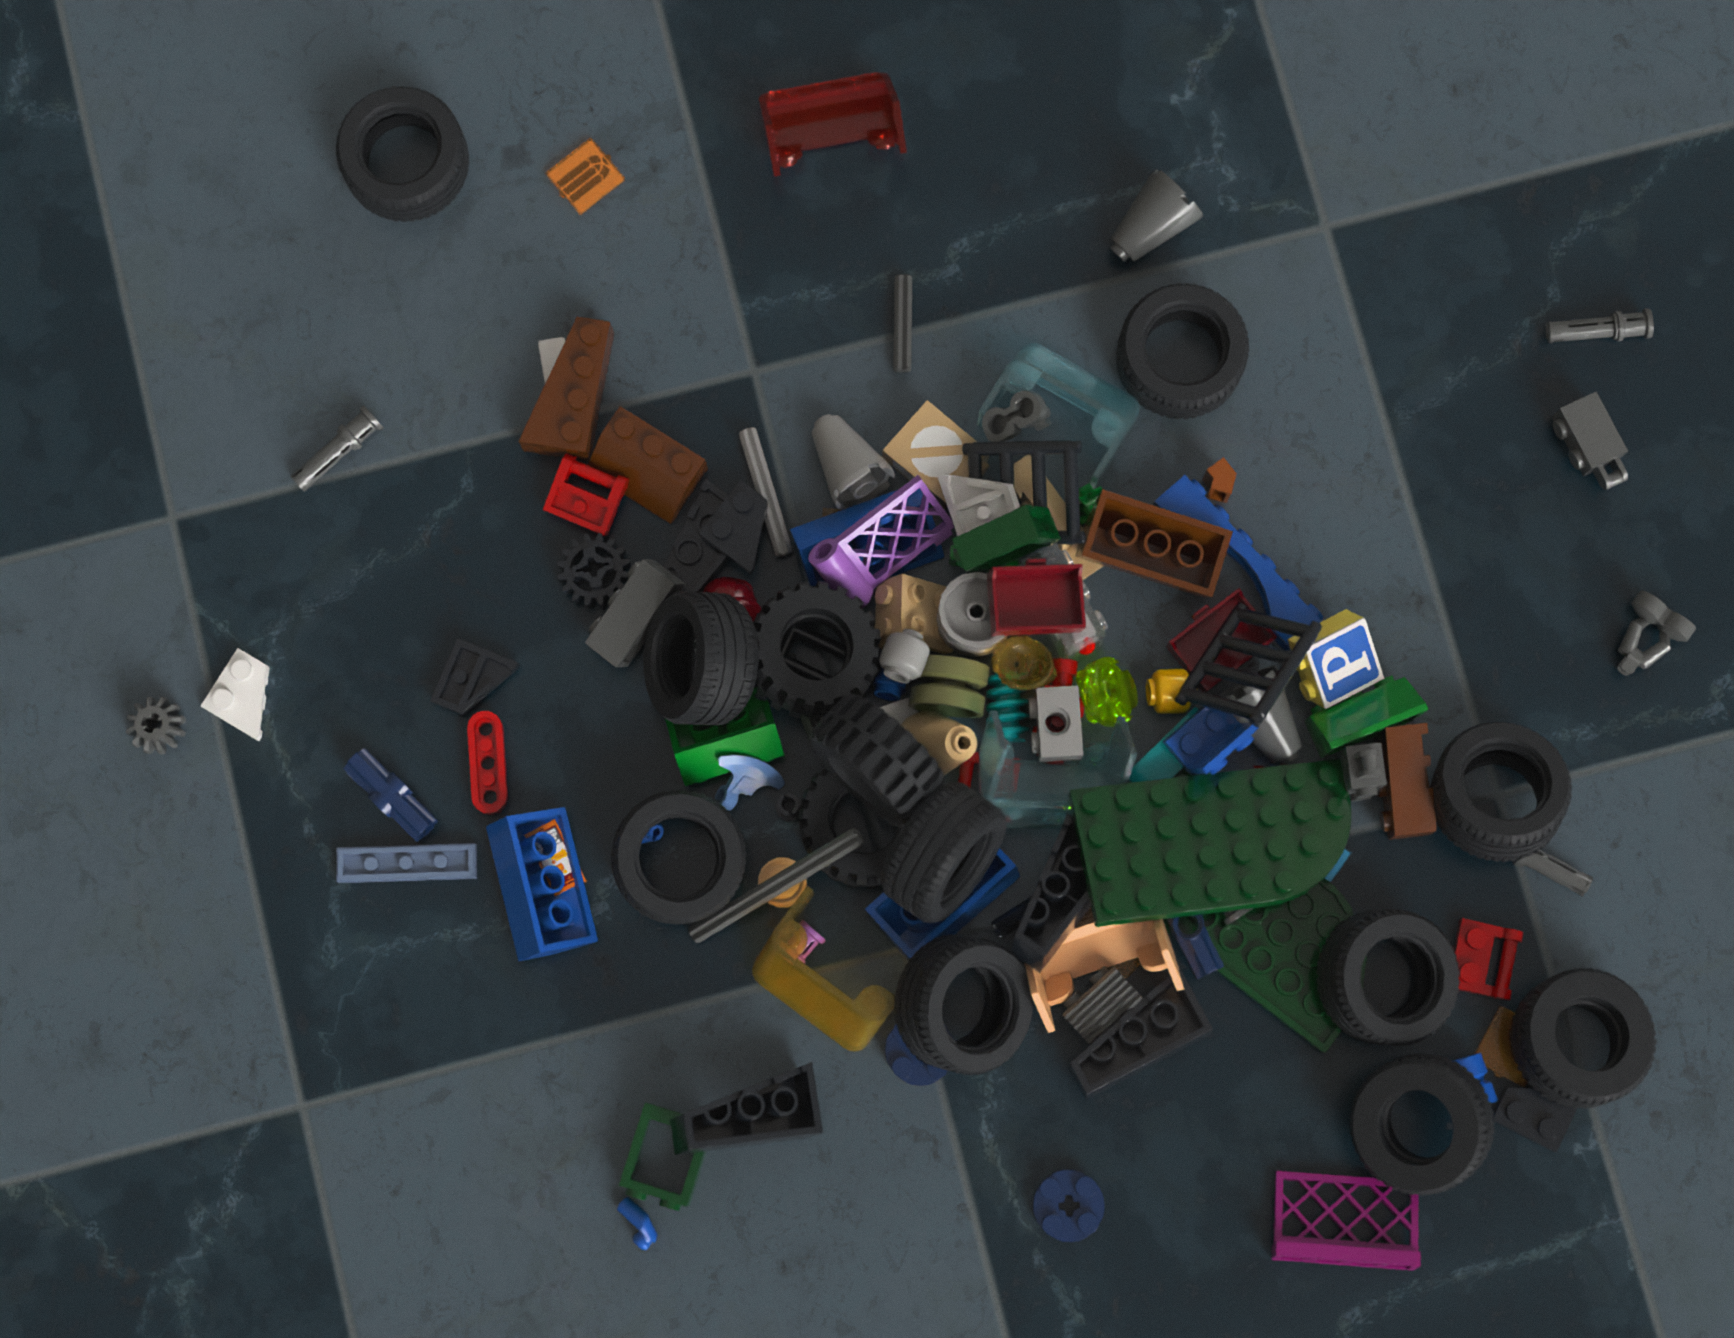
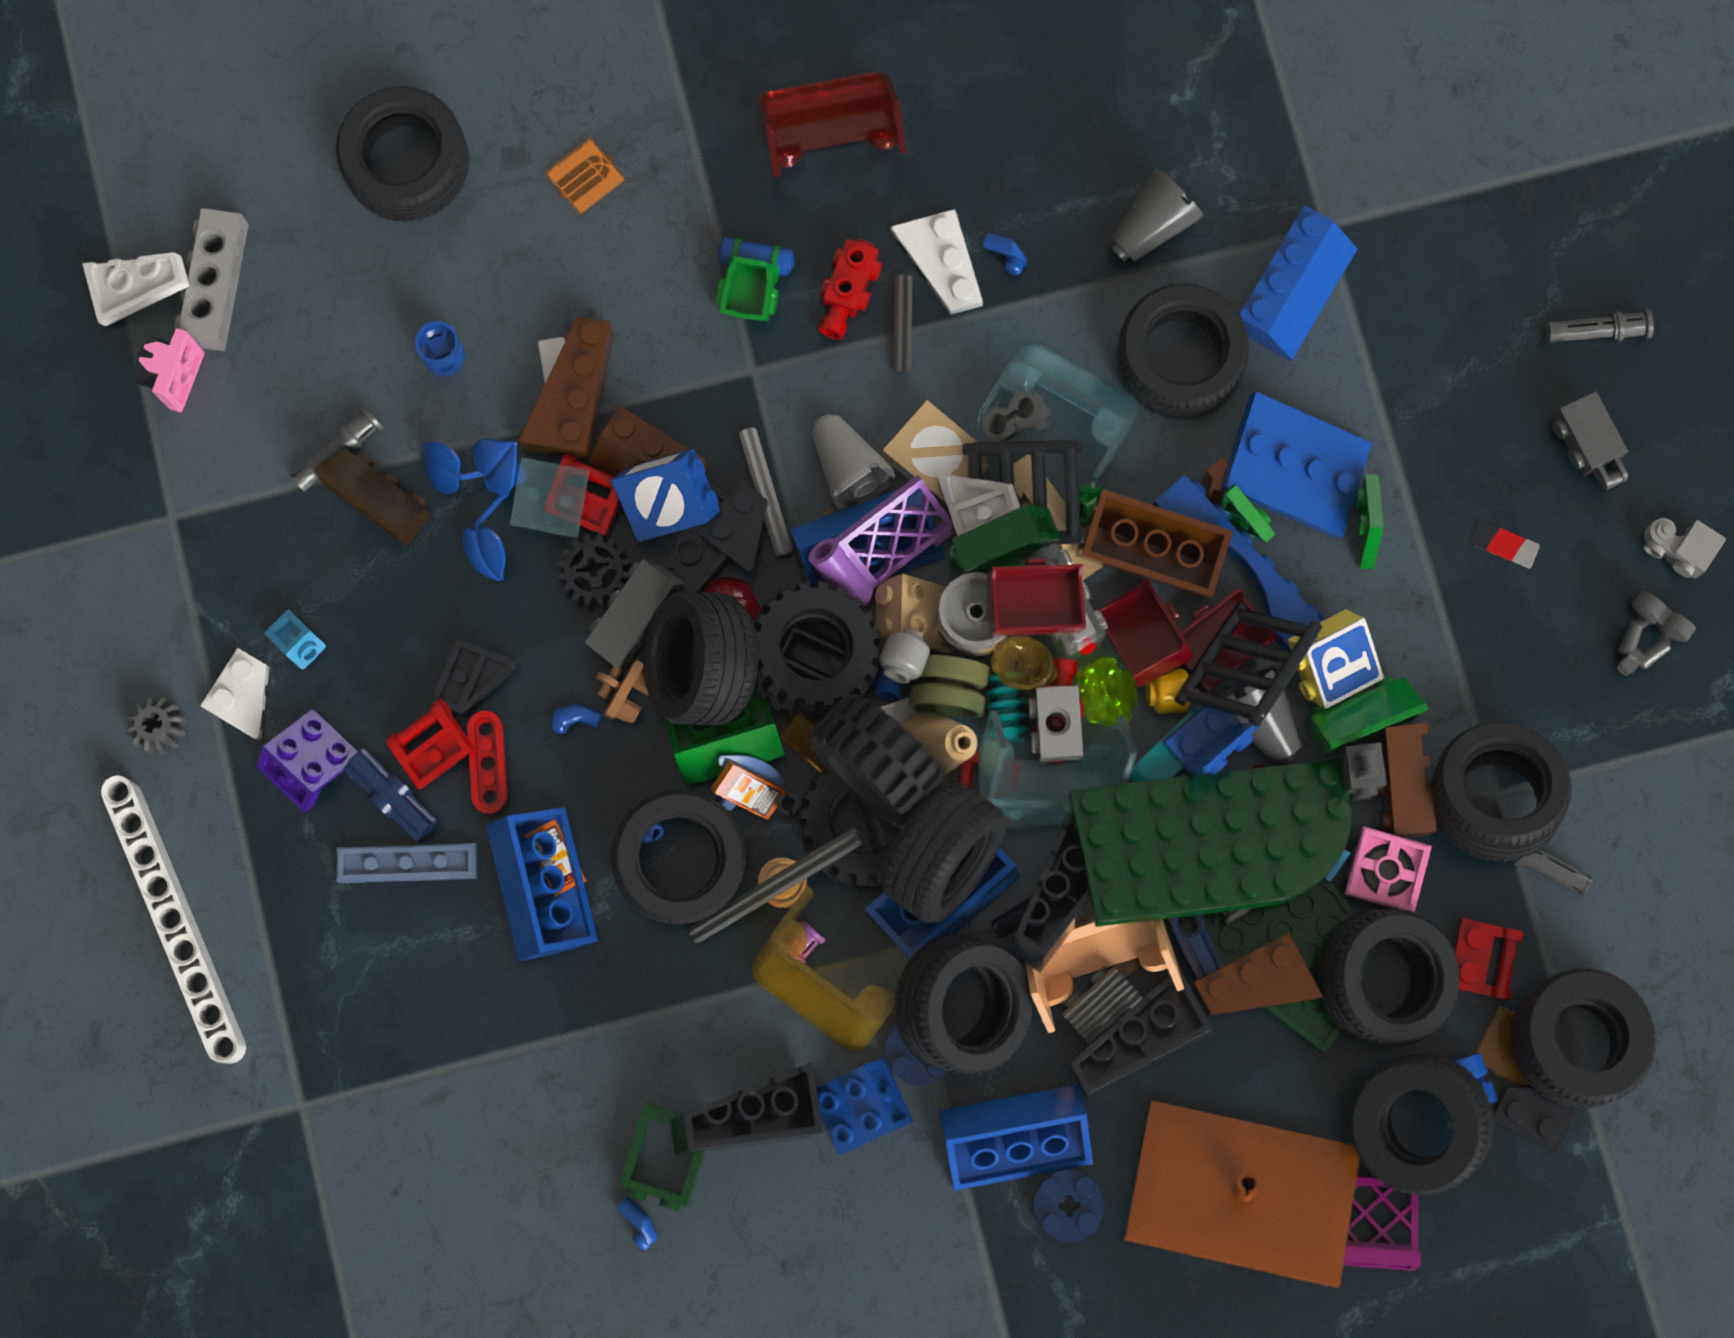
(131, 285): none -> white wing
(159, 909): none -> white beam
(167, 370): none -> bright pink piece
(211, 228): none -> light grey brick
(295, 639): none -> dark azure bracket
(305, 759): none -> dark purple bracket
(374, 495): none -> dark brown slope
(434, 343): none -> blue wheel
(436, 753): none -> red plate
(500, 469): none -> blue plant
(549, 497): none -> clear light blue slope
(574, 713): none -> blue arm
(619, 706): none -> medium nougat hips
(666, 495): none -> blue brick
(748, 790): none -> tile
(751, 278): none -> green piece
(798, 736): none -> clear orange piece
(855, 277): none -> red brick
(862, 1106): none -> blue bracket
(942, 257): none -> white wing
(1009, 249): none -> blue arm
(1016, 1137): none -> blue slope
(1145, 634): none -> dark red container
(1195, 1200): none -> dark orange piece
(1246, 516): none -> green wing
(1258, 980): none -> reddish brown wedge
(1296, 465): none -> blue plate
(1297, 283): none -> blue slope
(1370, 520): none -> green wing
(1386, 871): none -> bright pink piece
(1504, 544): none -> sticker
(1688, 553): none -> light grey brick

